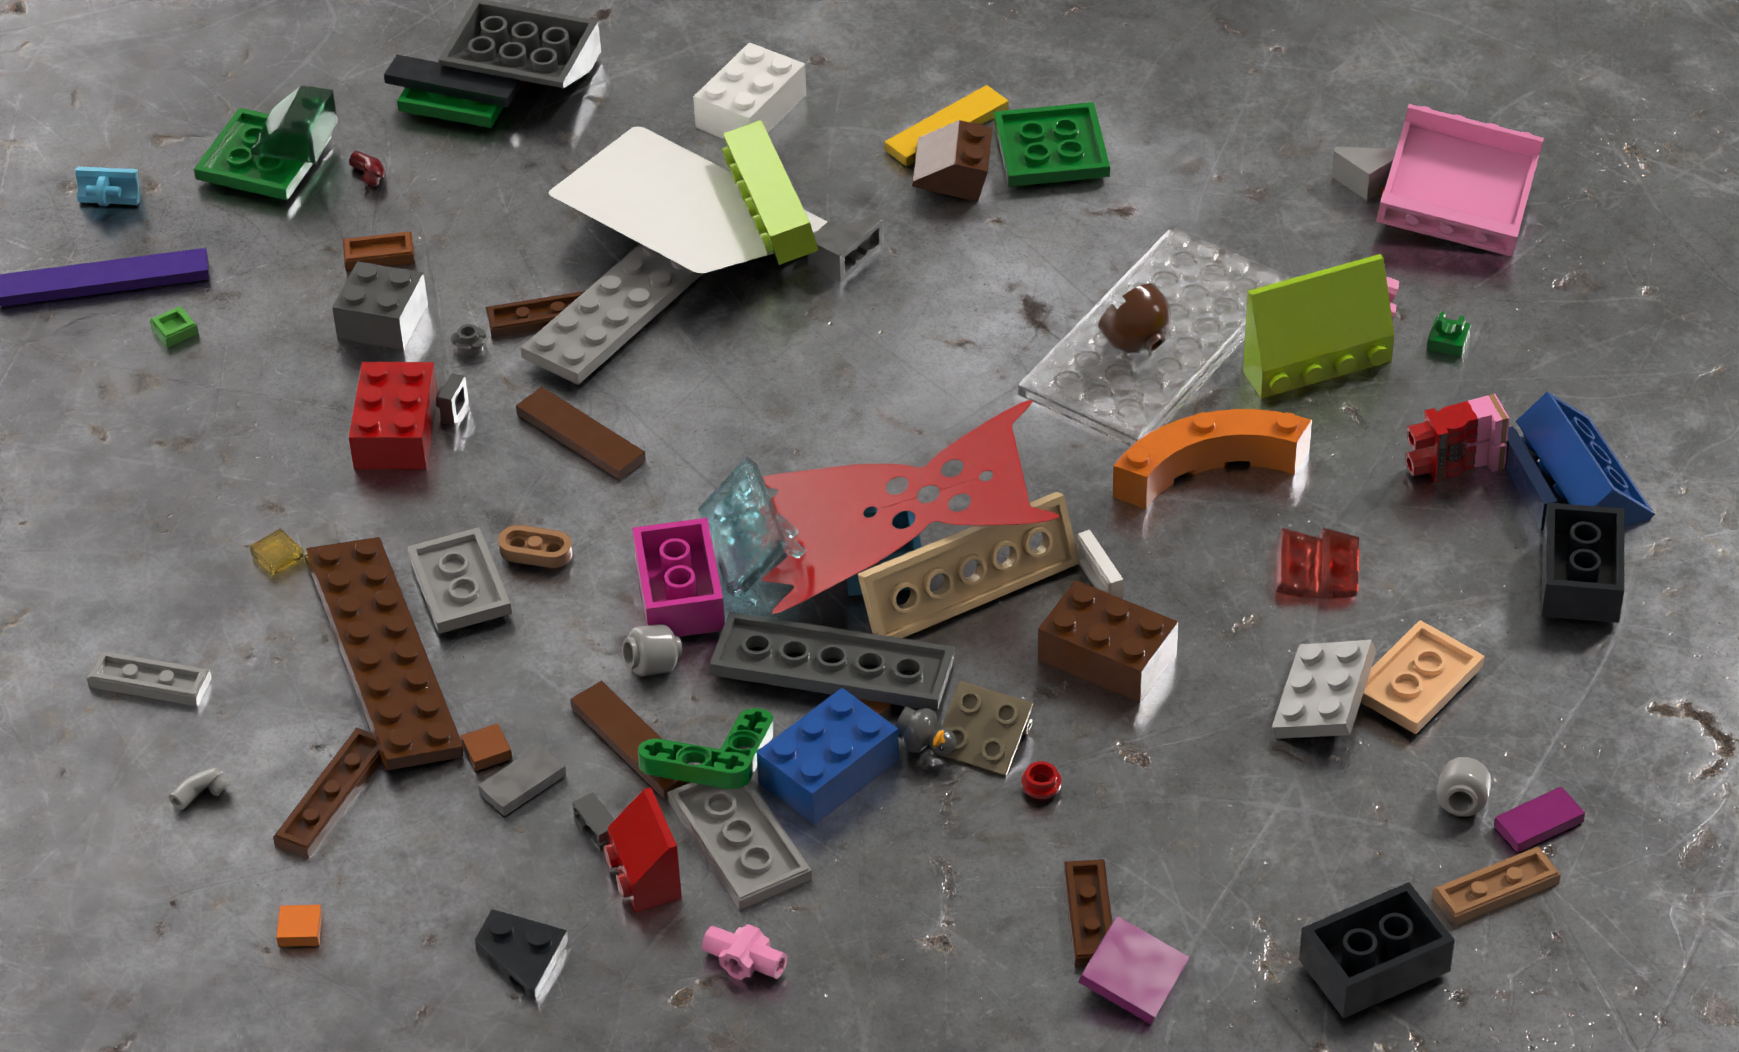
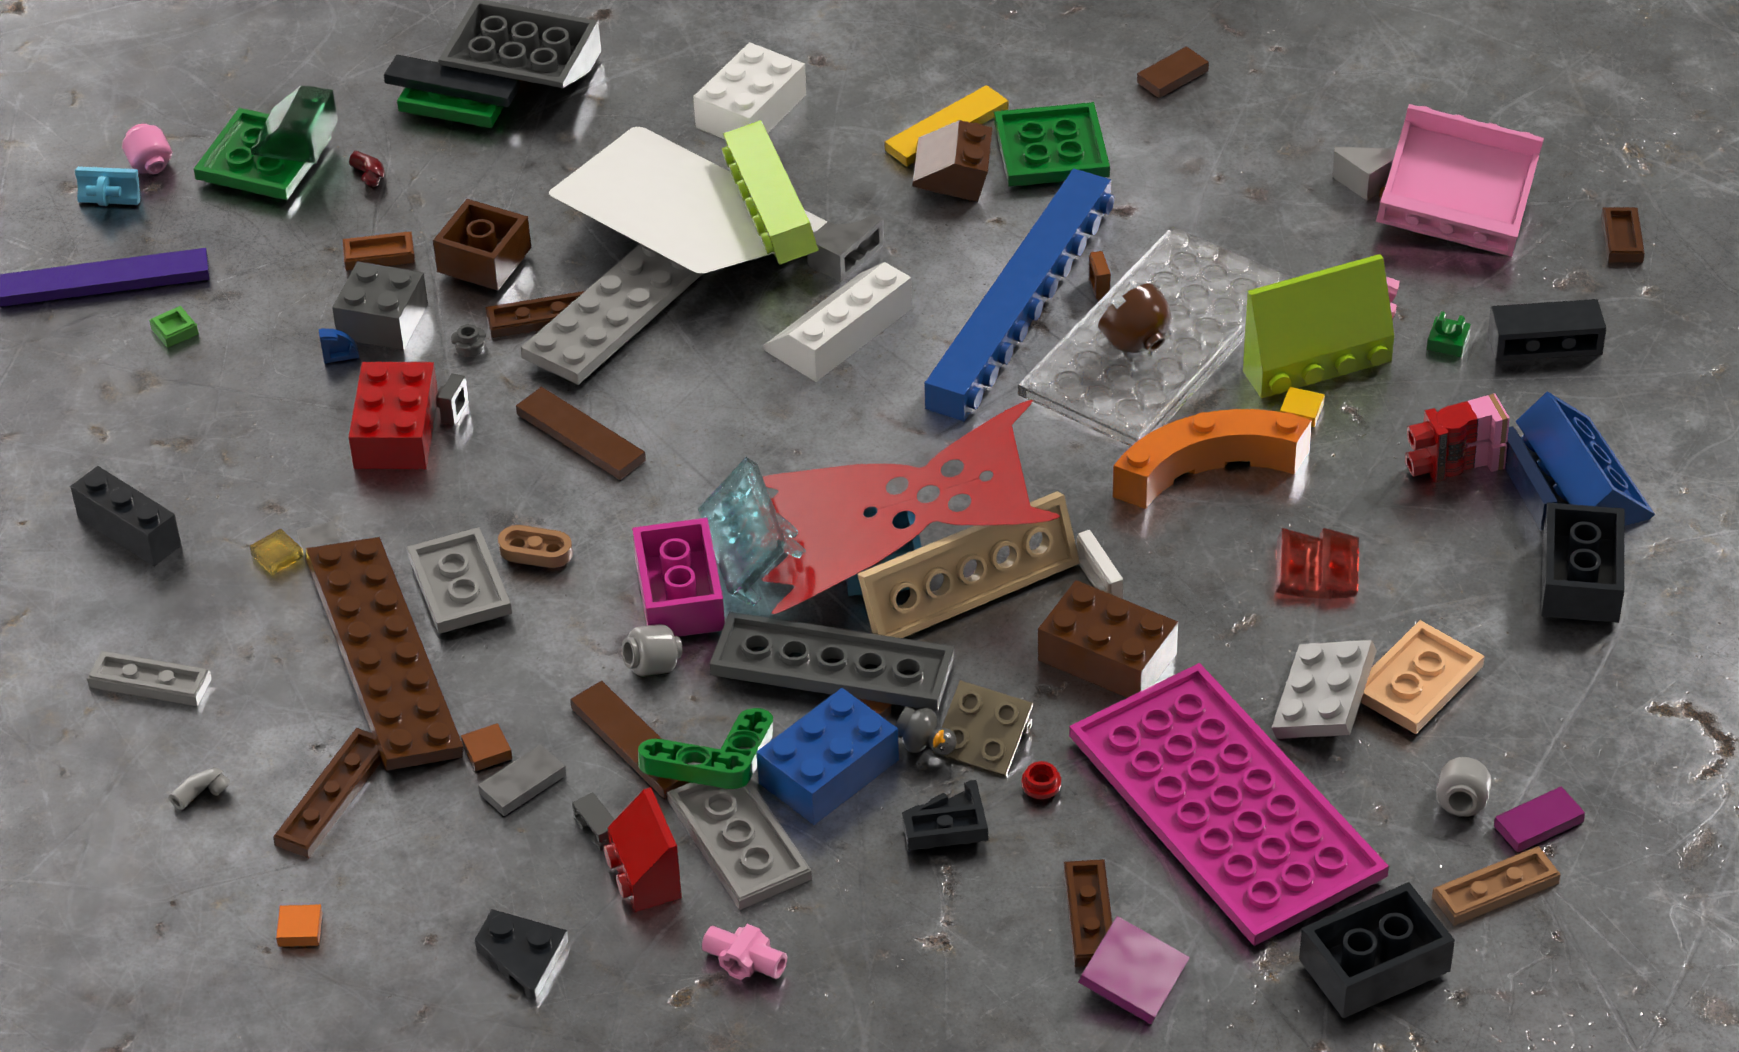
(126, 515): none -> black brick
(146, 148): none -> bright pink head
(337, 346): none -> blue tile
(482, 244): none -> reddish brown brick
(844, 321): none -> white slope
(946, 820): none -> black wing
(1018, 295): none -> blue brick
(1099, 274): none -> dark orange tile
(1172, 72): none -> reddish brown tile
(1228, 803): none -> dark pink plate
(1303, 404): none -> yellow tile
(1546, 330): none -> black brick
(1622, 235): none -> reddish brown tile

